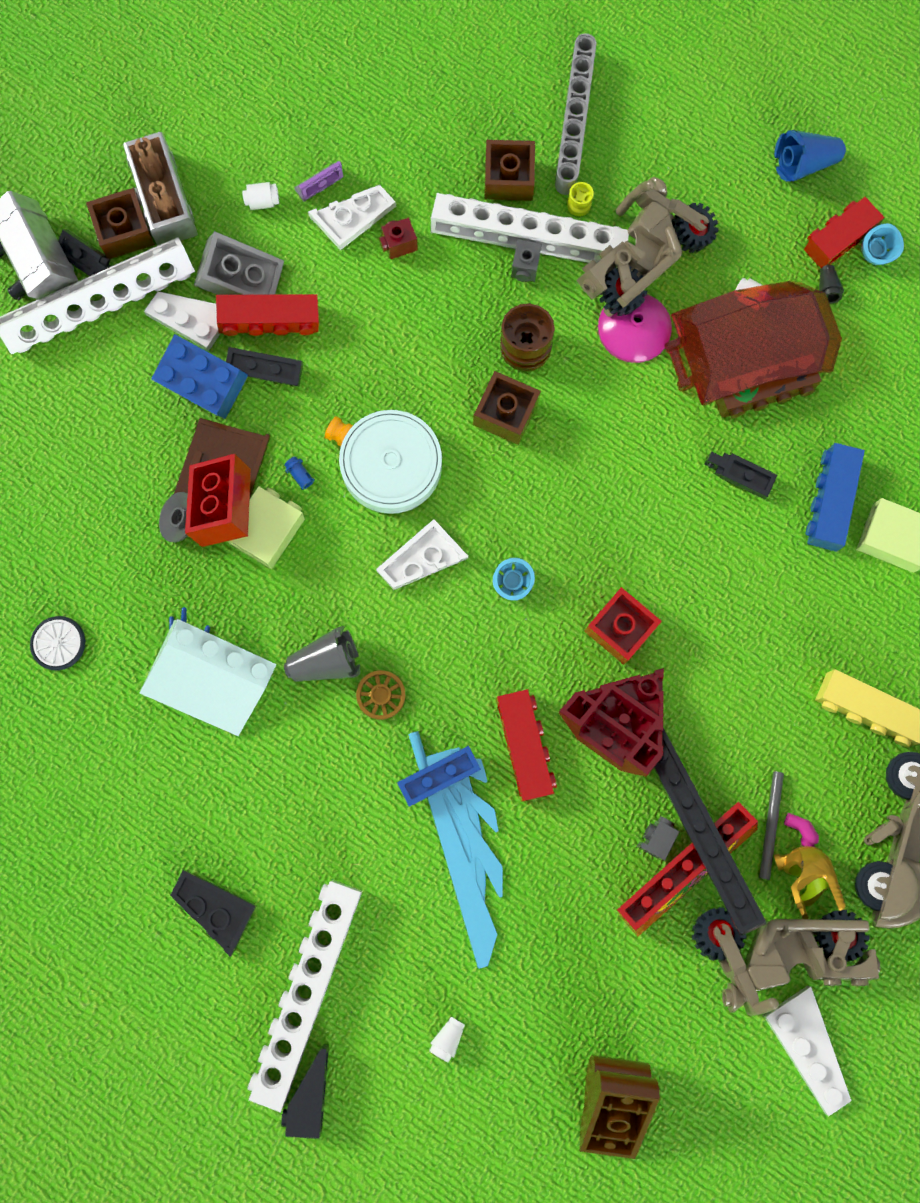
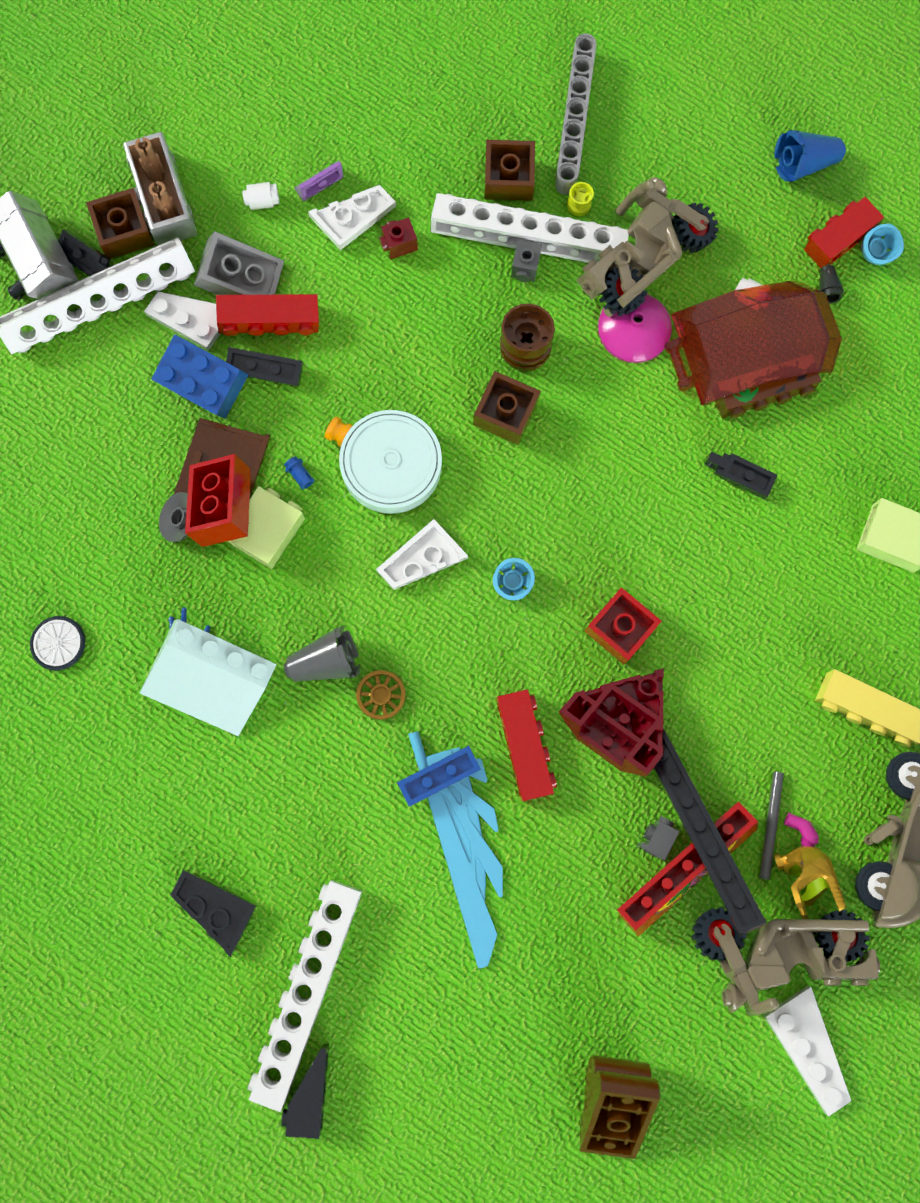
(447, 1040): white cone -> none
(835, 497): blue brick -> none

